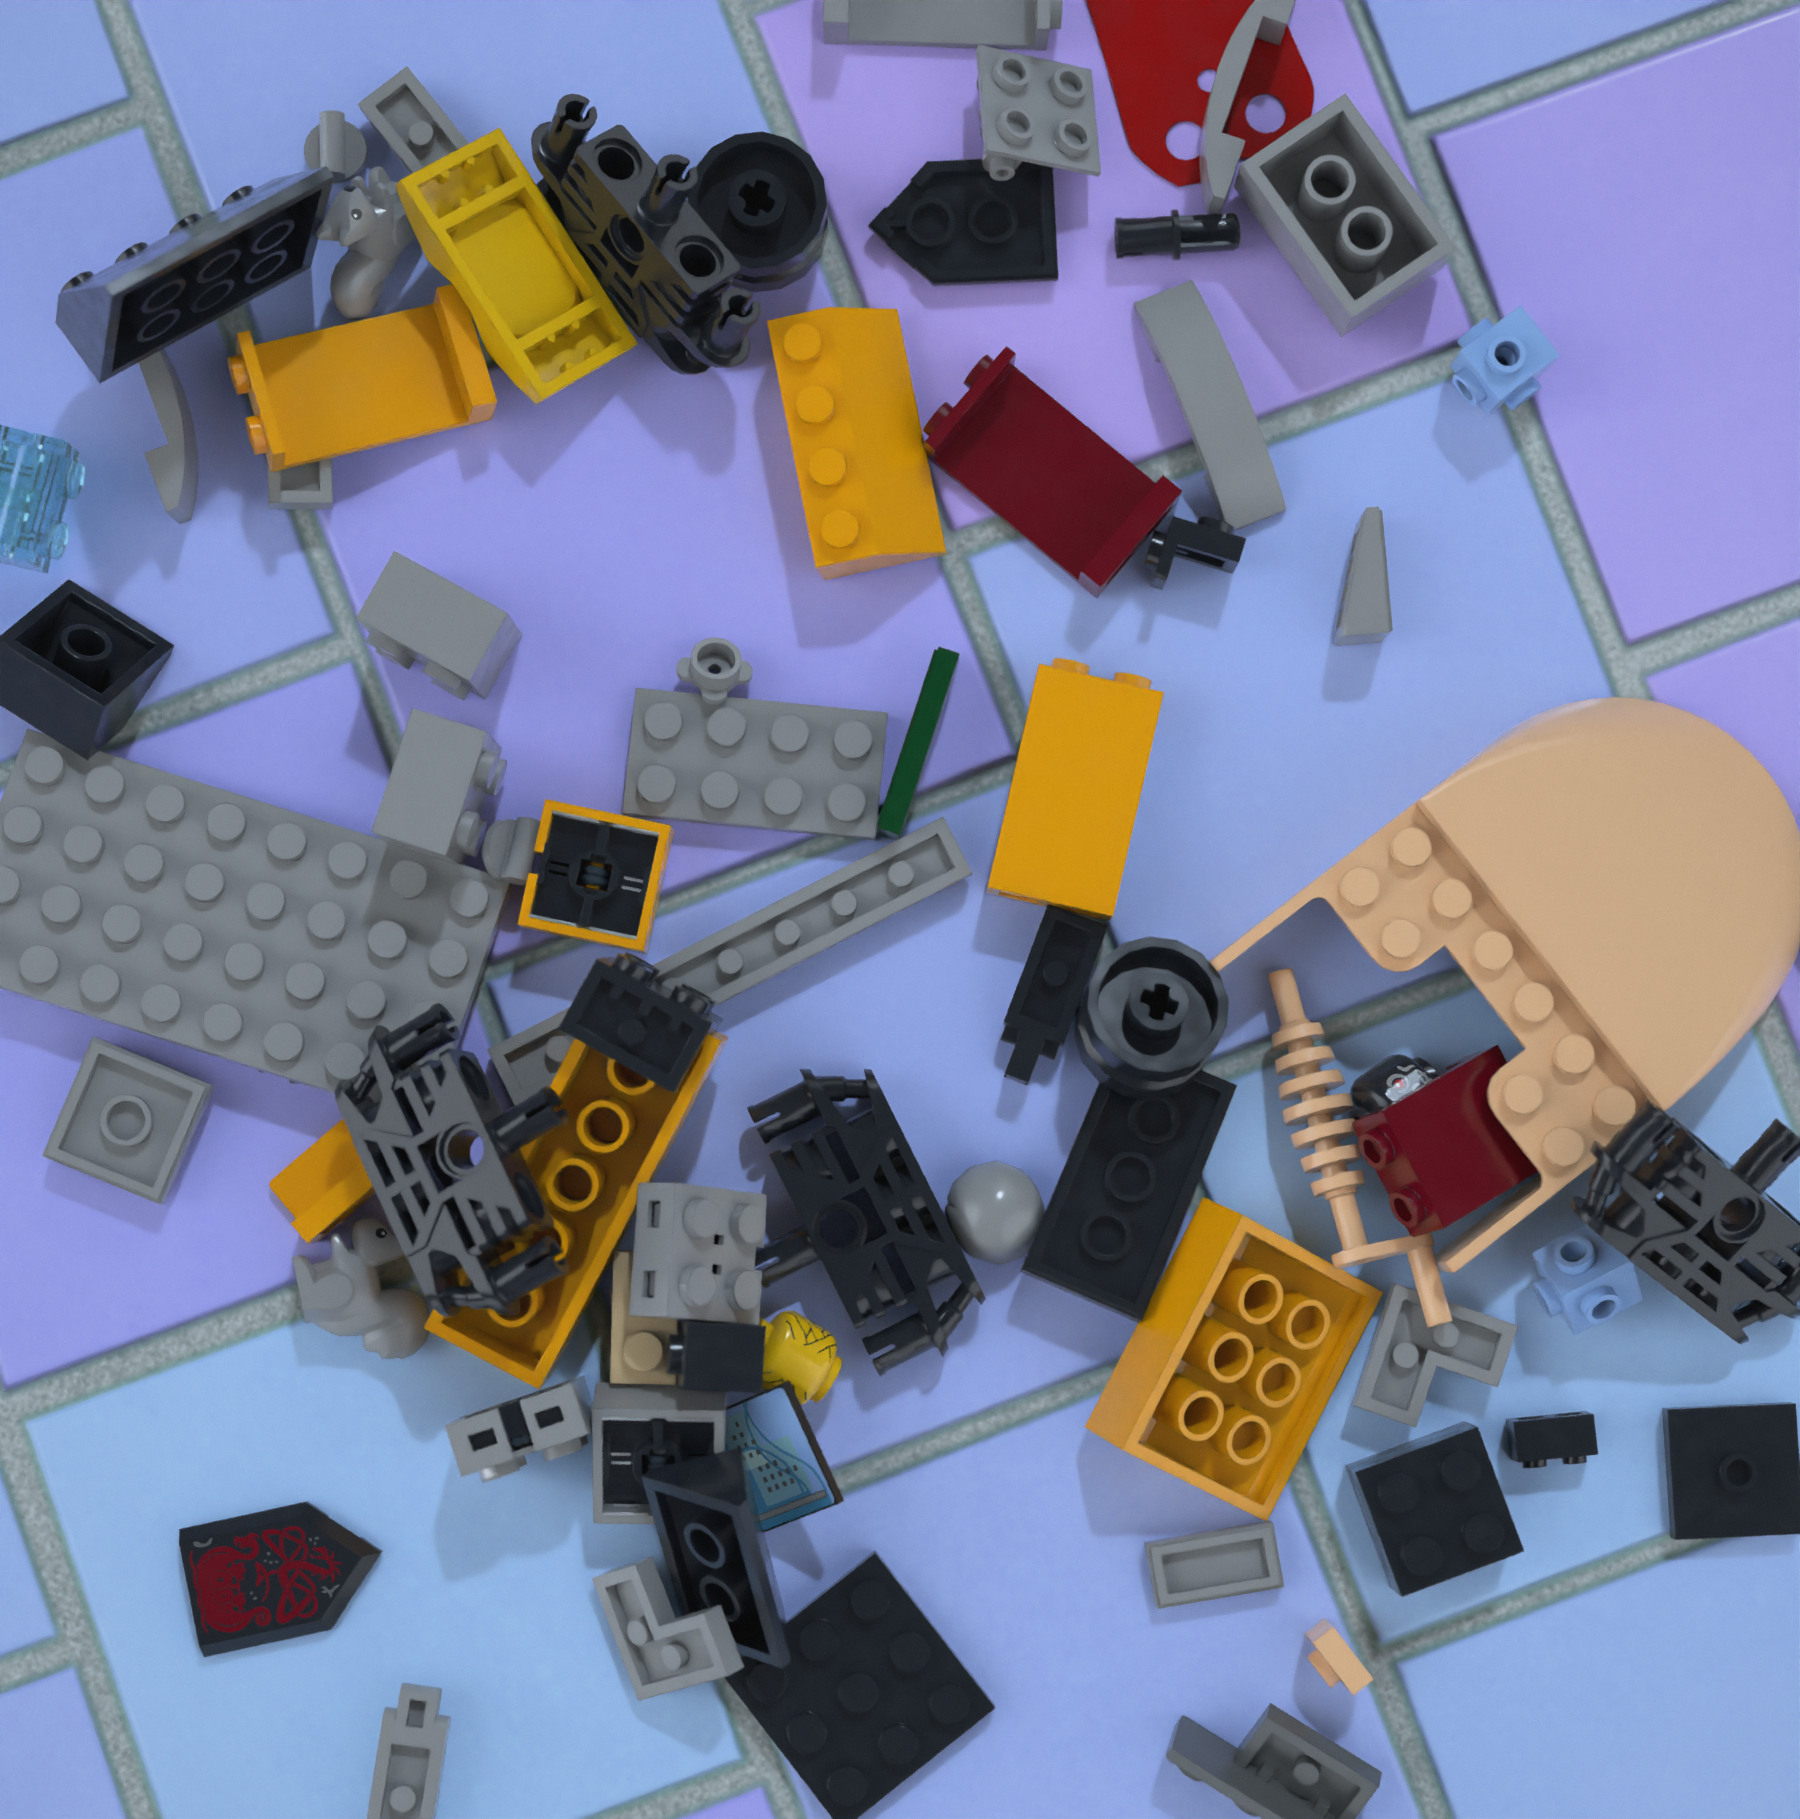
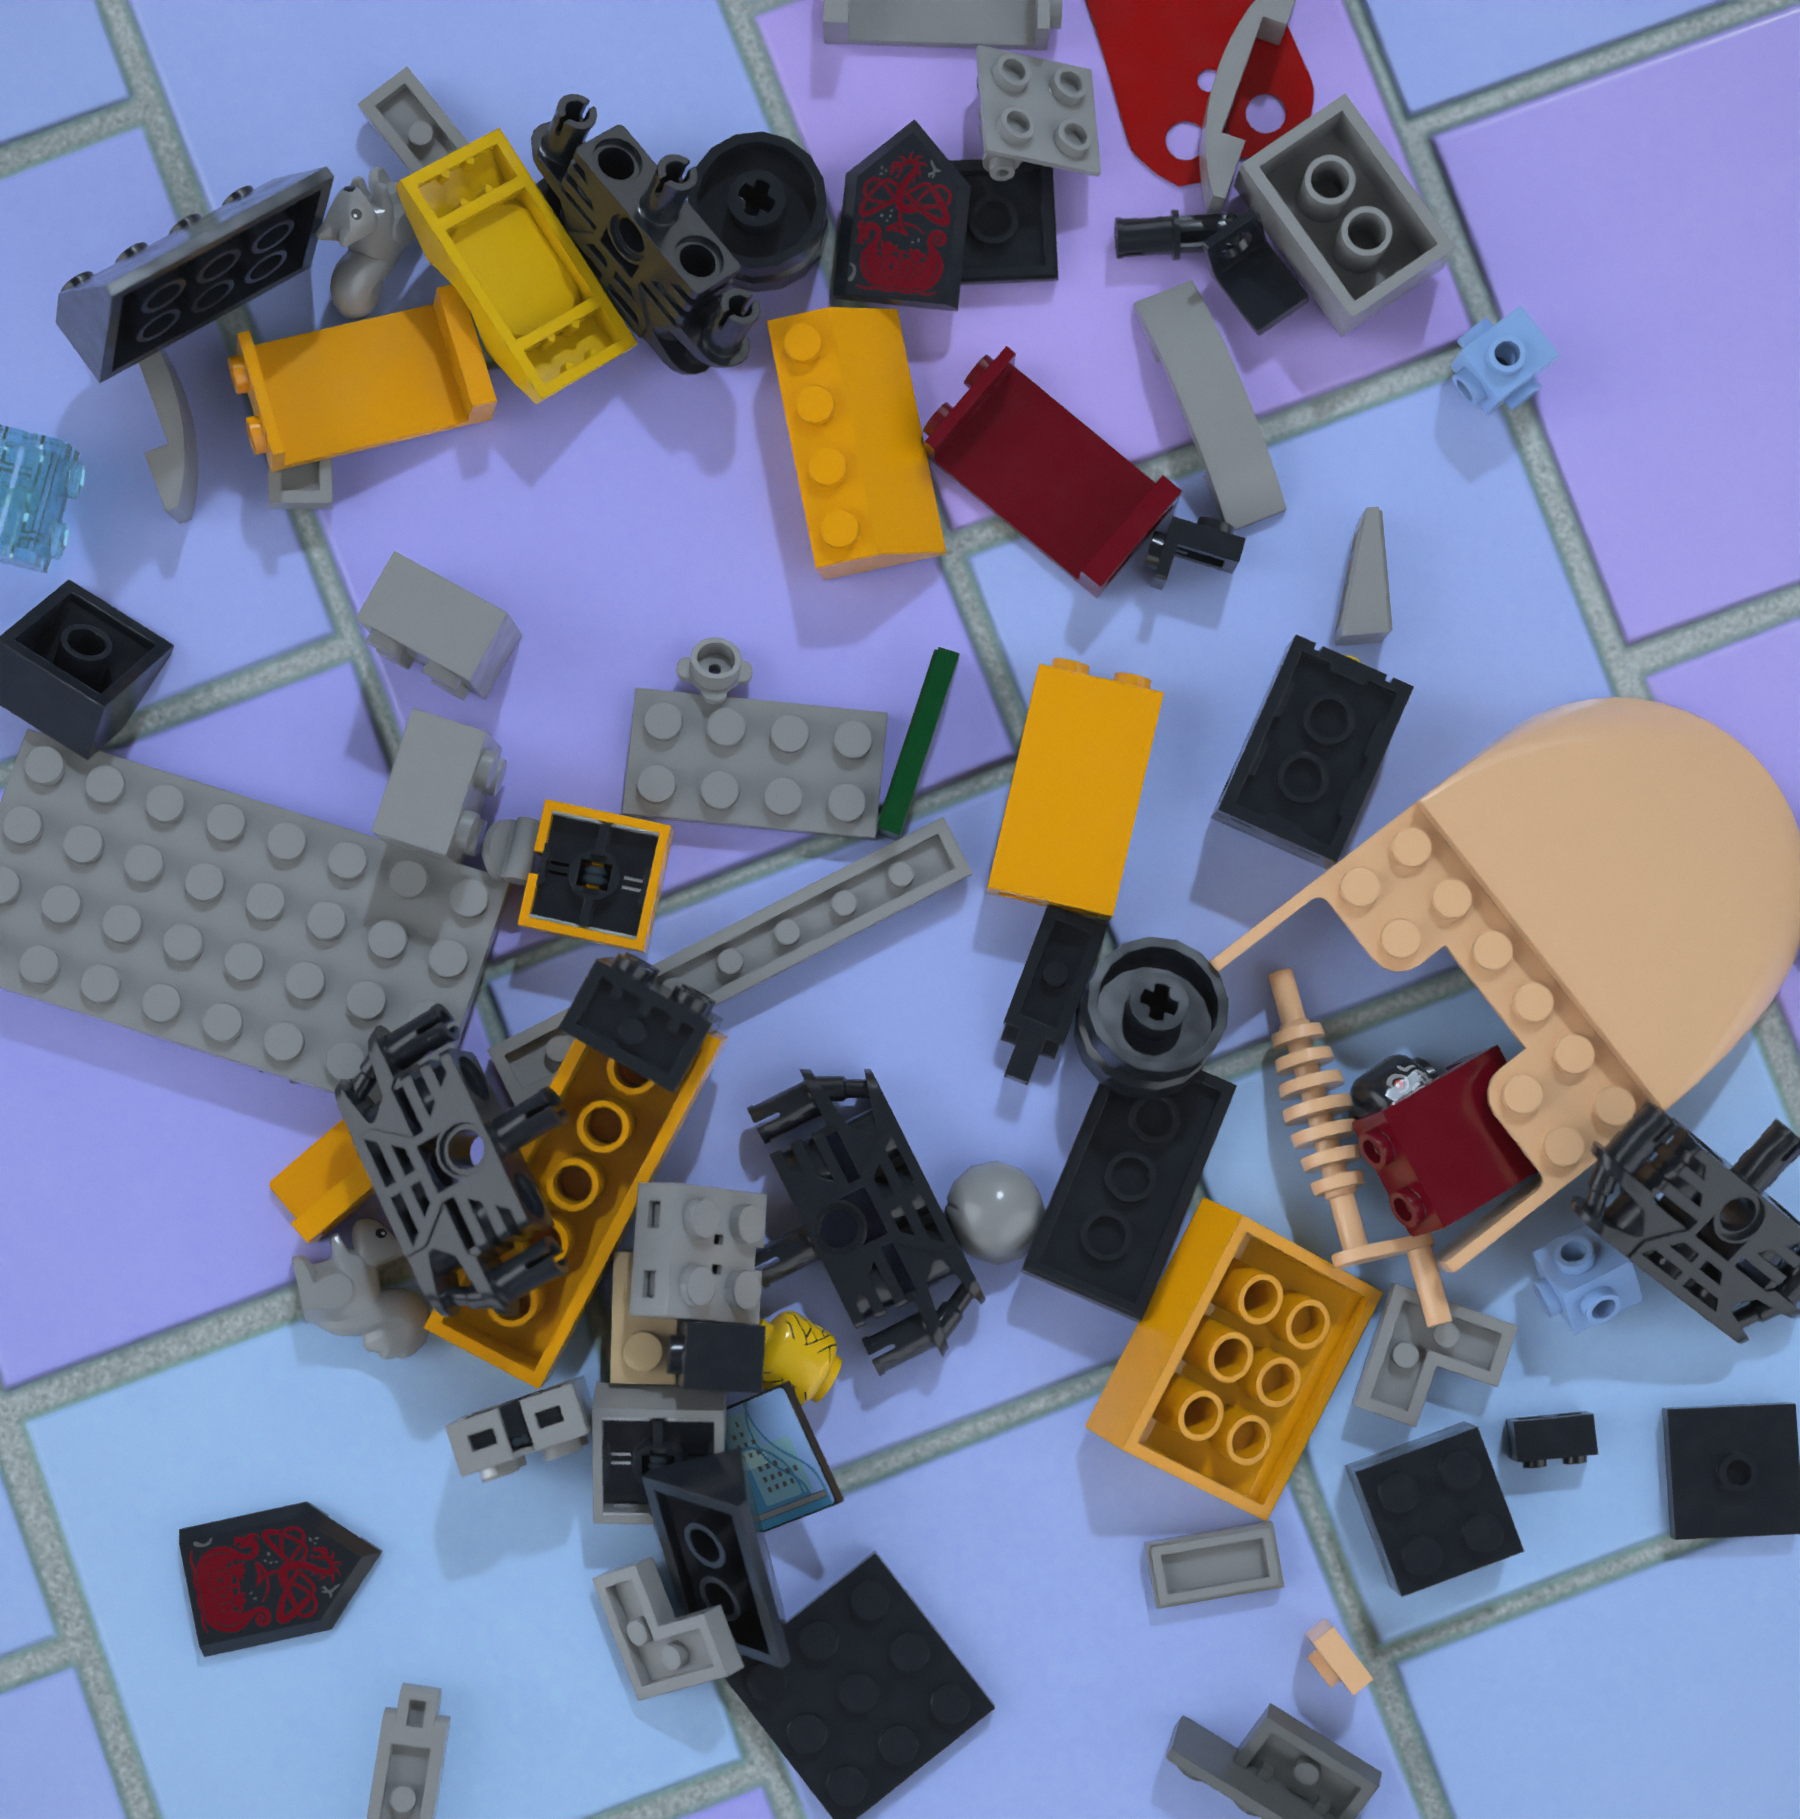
(128, 1120): light grey plate -> none
(337, 146): light grey plate -> none
(903, 226): none -> black tile
(1253, 274): none -> black bracket
(1312, 752): none -> black piece

